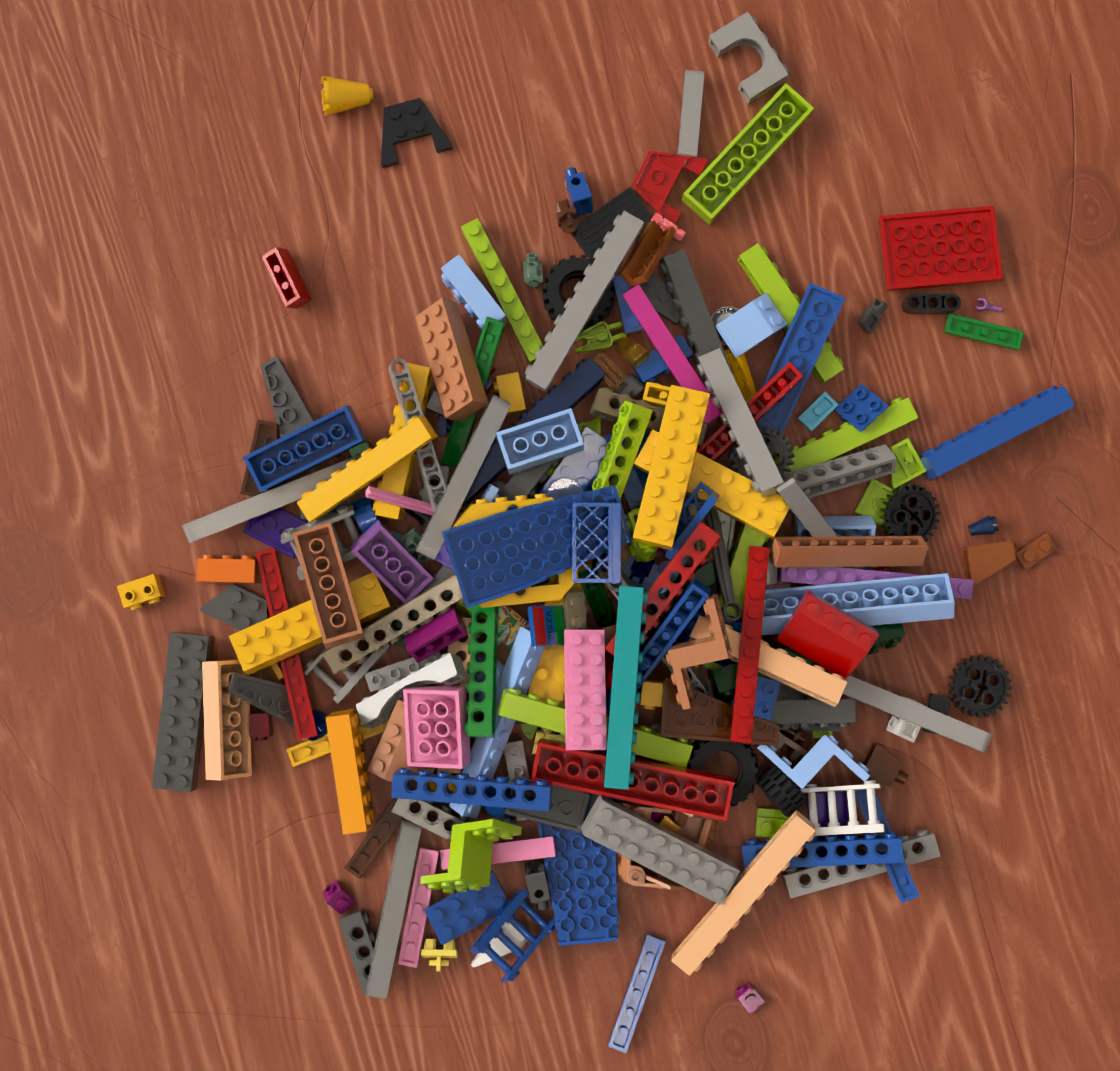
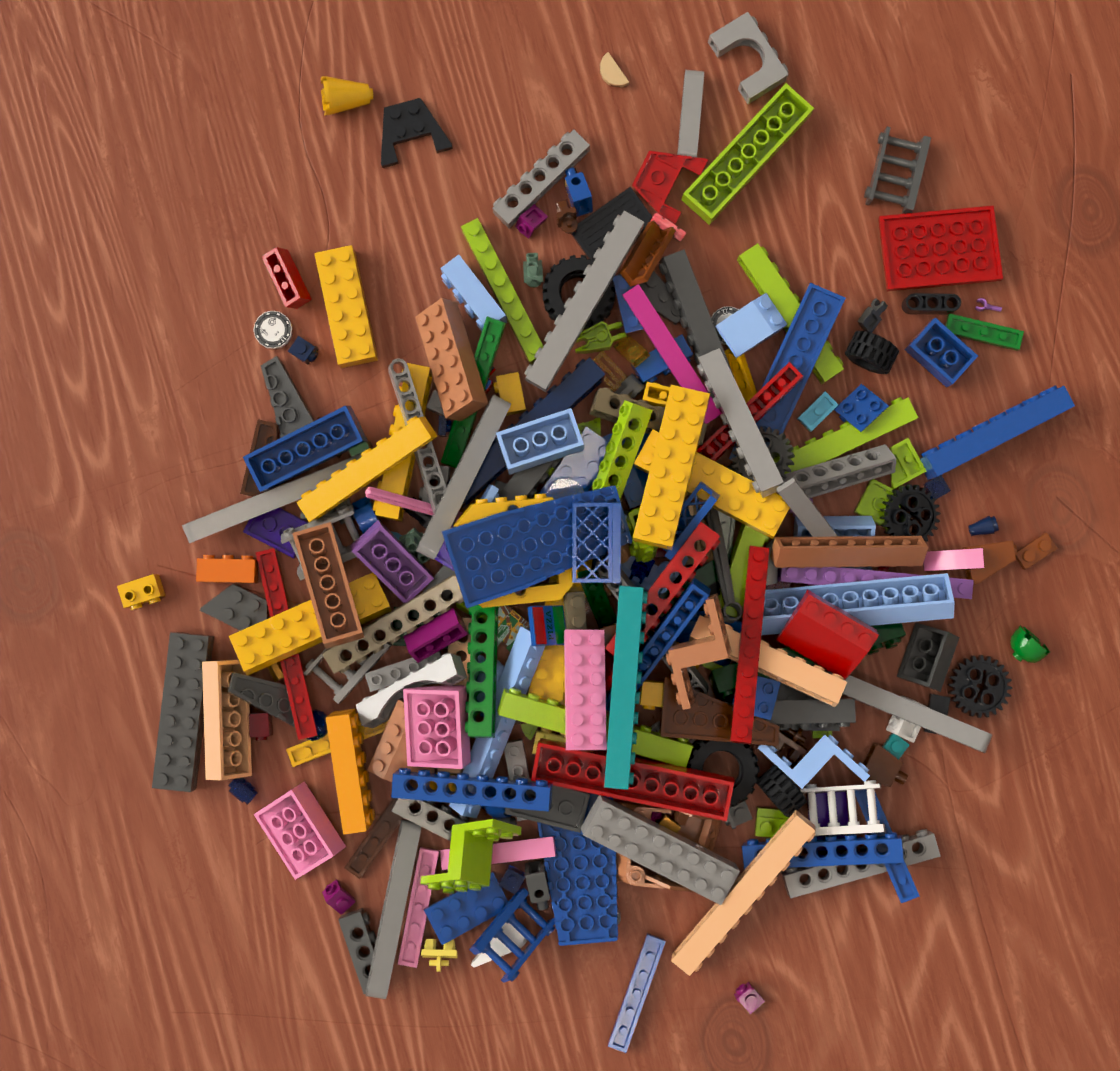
(242, 790): none -> clear blue brick
(273, 330): none -> tile
(300, 830): none -> bright pink slope
(303, 350): none -> dark blue bracket
(346, 306): none -> yellow brick
(512, 879): none -> clear blue brick
(530, 221): none -> magenta bracket
(571, 141): none -> light grey brick
(611, 72): none -> tan tile
(738, 815): none -> dark grey bracket
(872, 352): none -> black tyre
(895, 745): none -> teal plate
(916, 166): none -> dark grey fence
(928, 656): none -> dark grey slope
(937, 487): none -> clear blue plate
(941, 352): none -> blue brick
(954, 559): none -> bright pink slope
(1027, 646): none -> green cylinder

